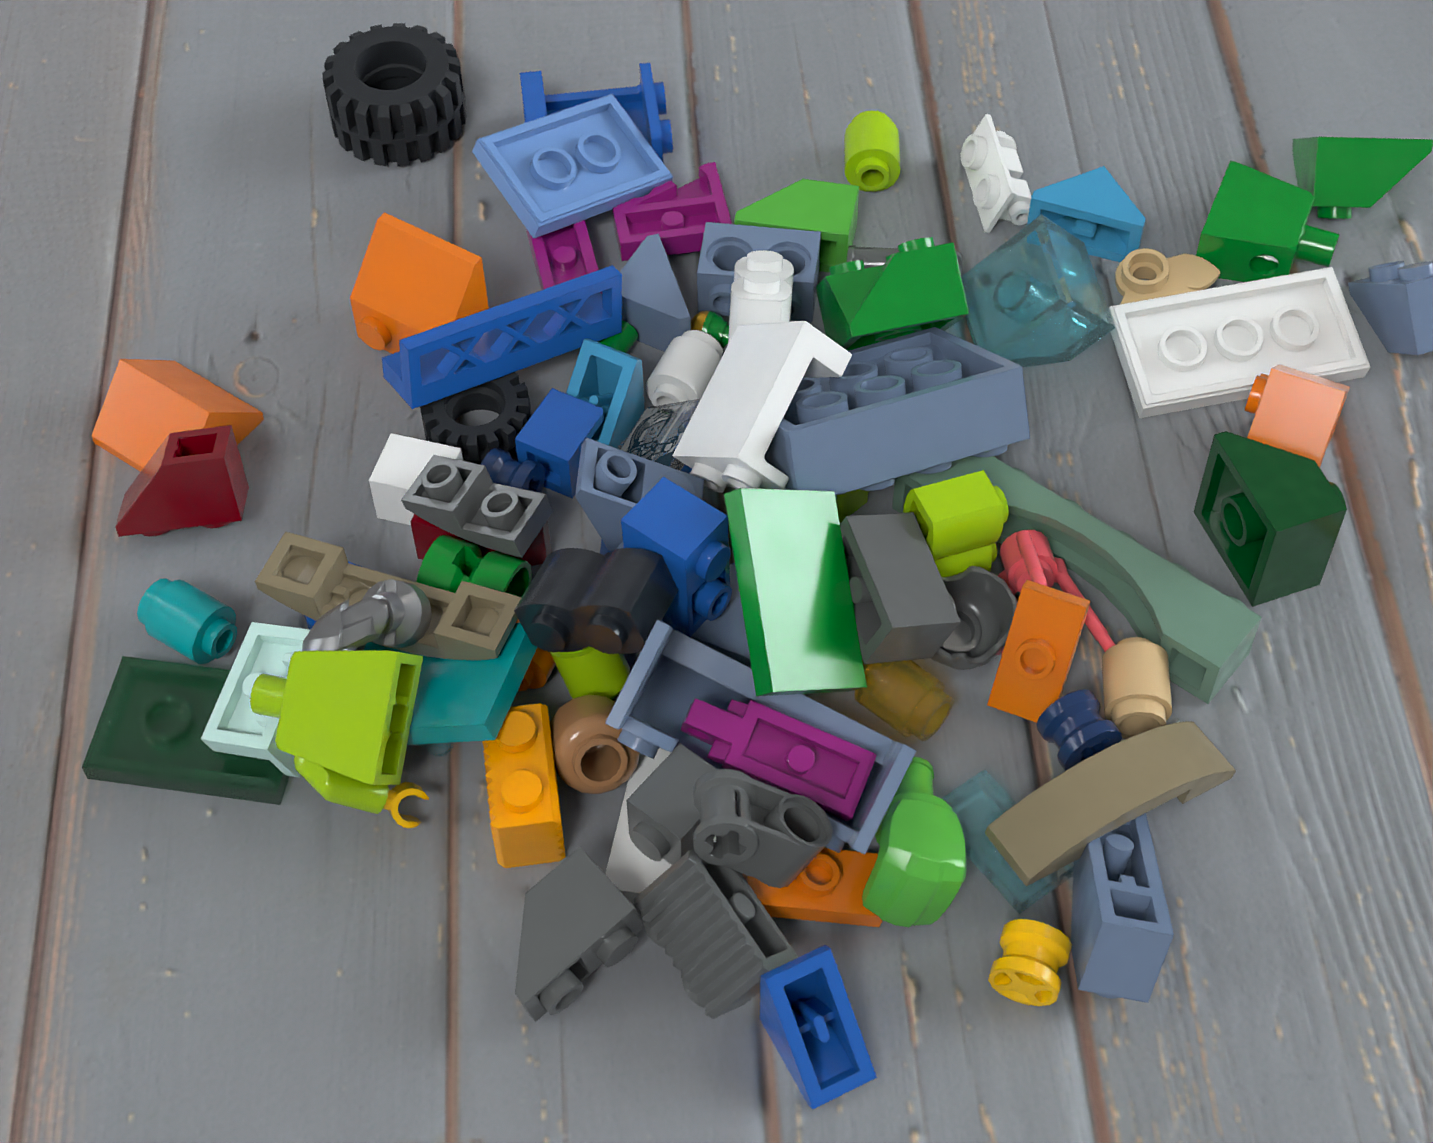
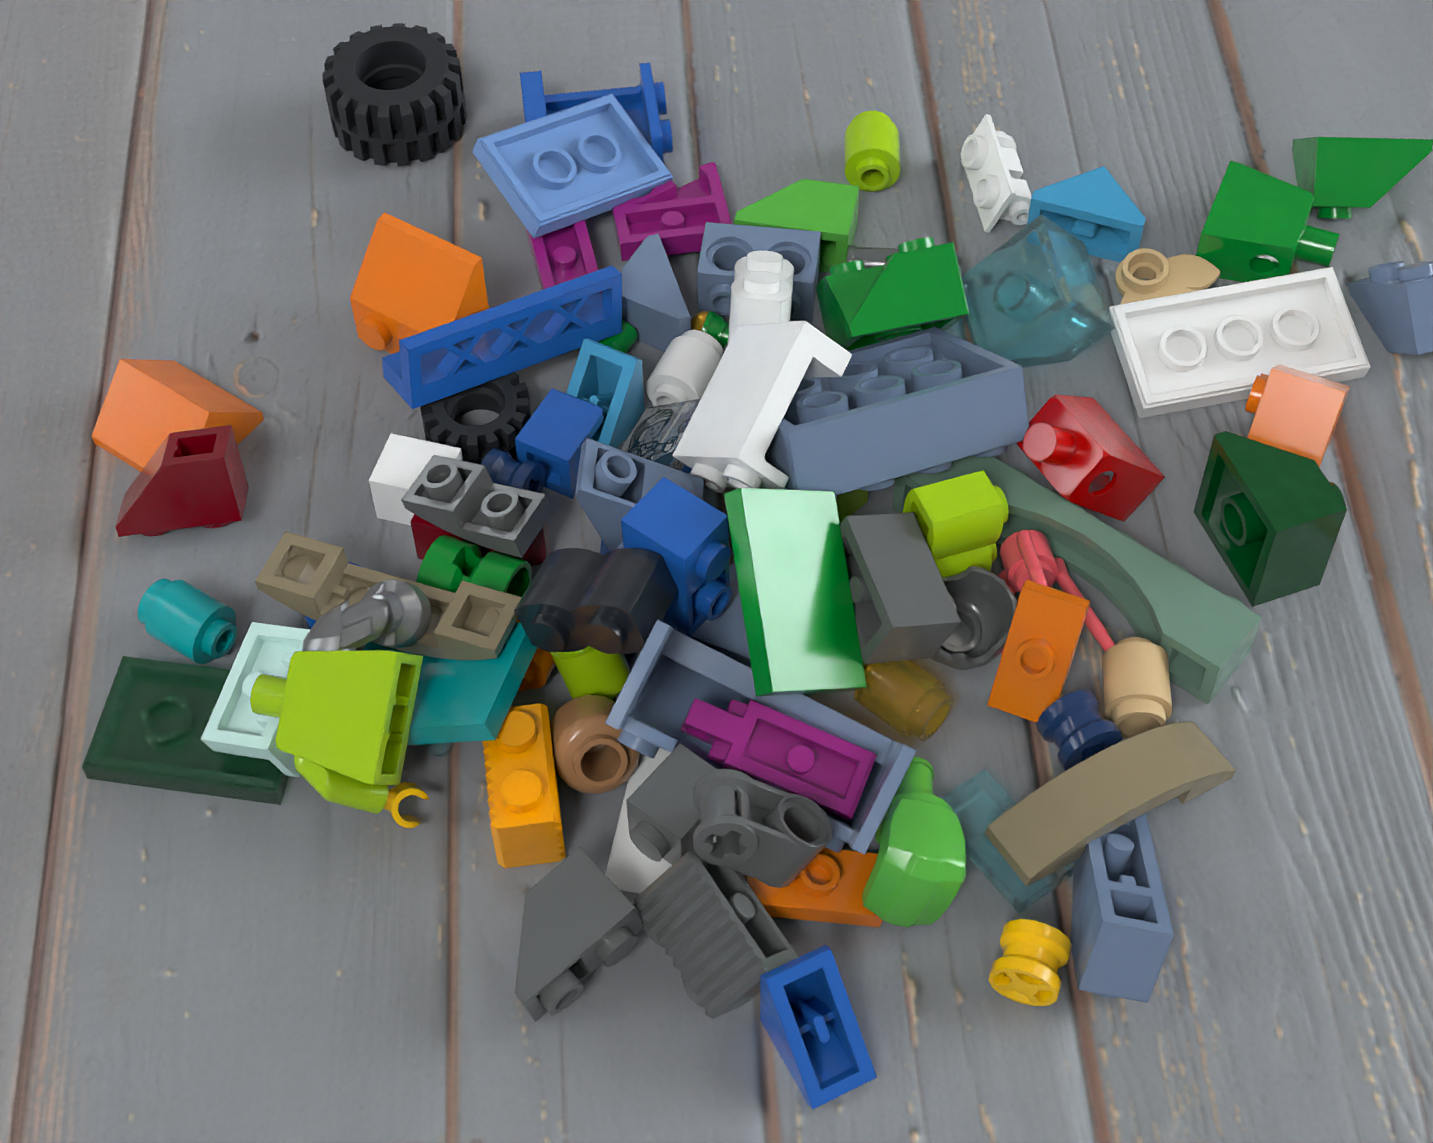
(1075, 443): none -> red torso

